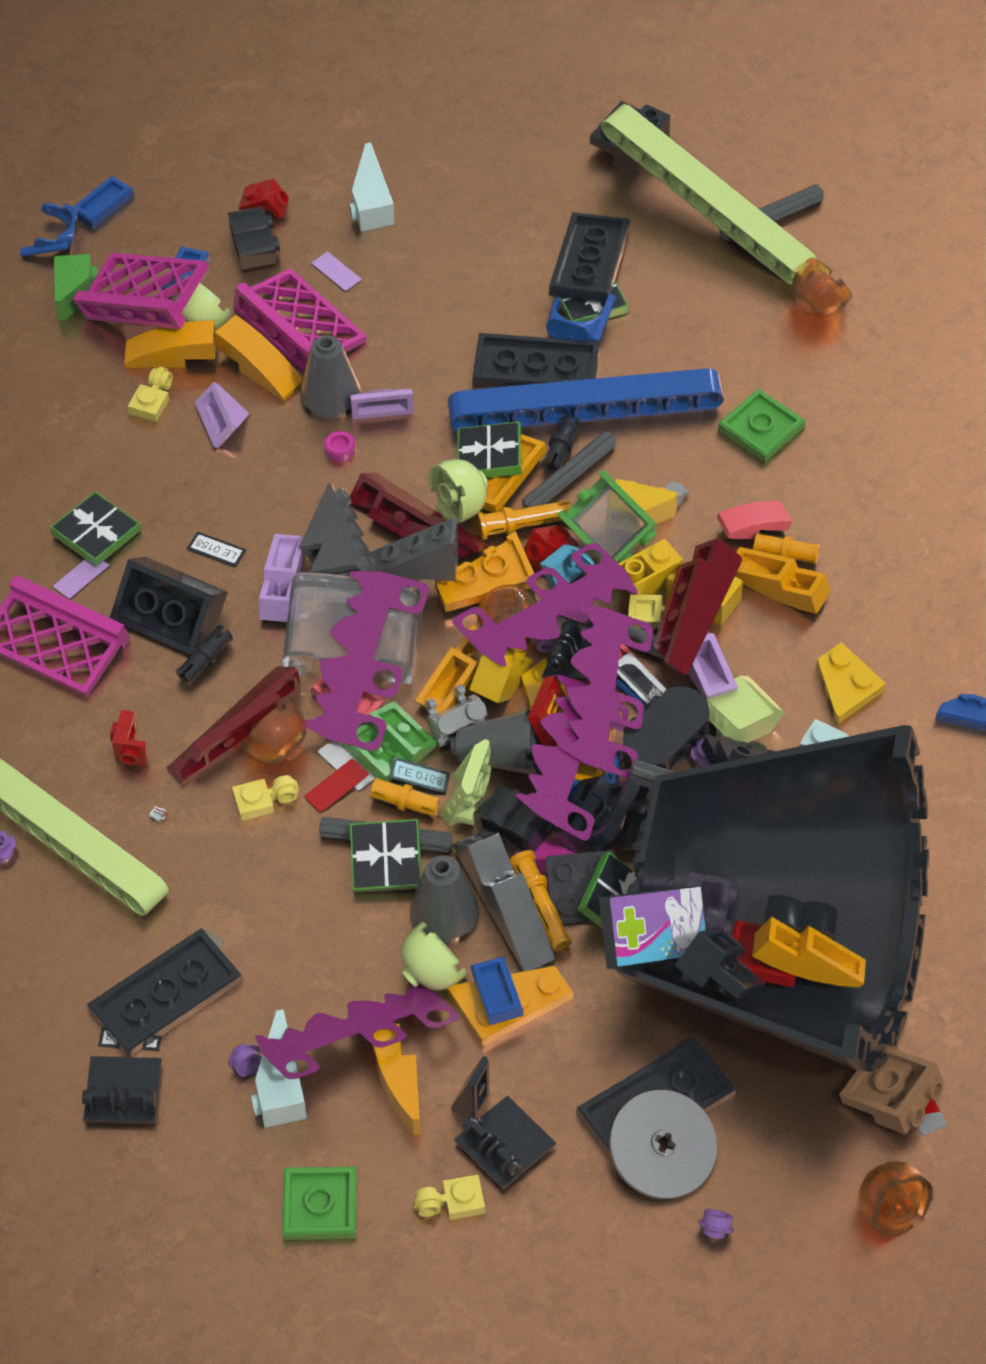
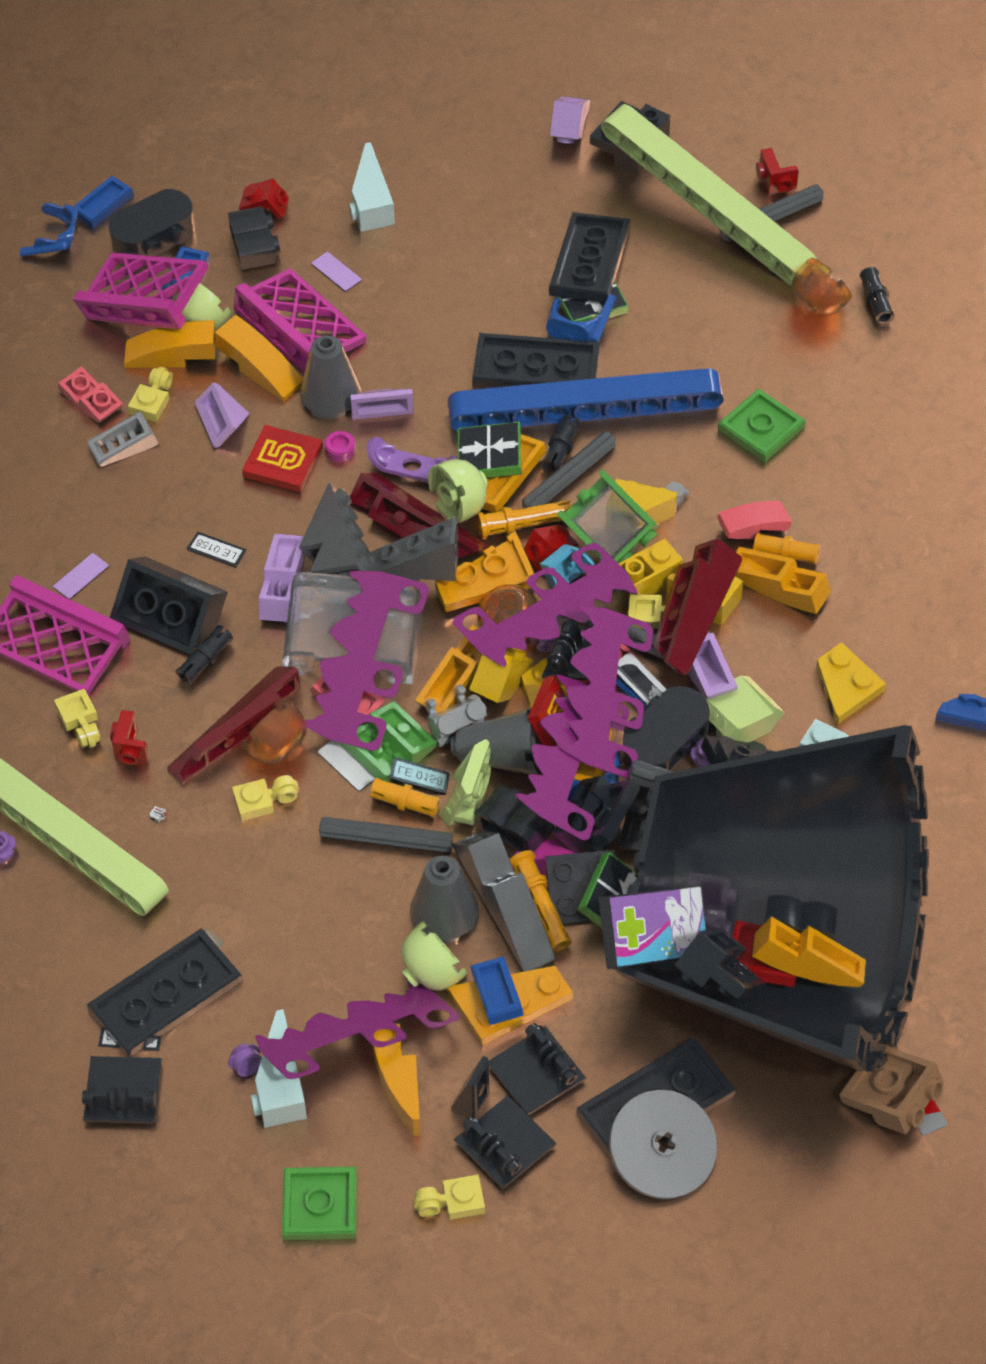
(71, 275): bright green slope -> none
(78, 711): none -> light yellow plate
(89, 396): none -> coral slope
(95, 528): tile -> none
(126, 428): none -> light grey slope
(153, 224): none -> black brick
(282, 458): none -> red tile
(336, 785): red sticker -> none
(385, 855): black tile -> none
(391, 461): none -> medium lavender piece
(536, 1069): none -> black hinge
(569, 118): none -> lavender arch
(716, 1223): medium lavender plate -> none
(776, 178): none -> red bracket
(877, 295): none -> black pin
(893, 1197): clear orange cylinder -> none

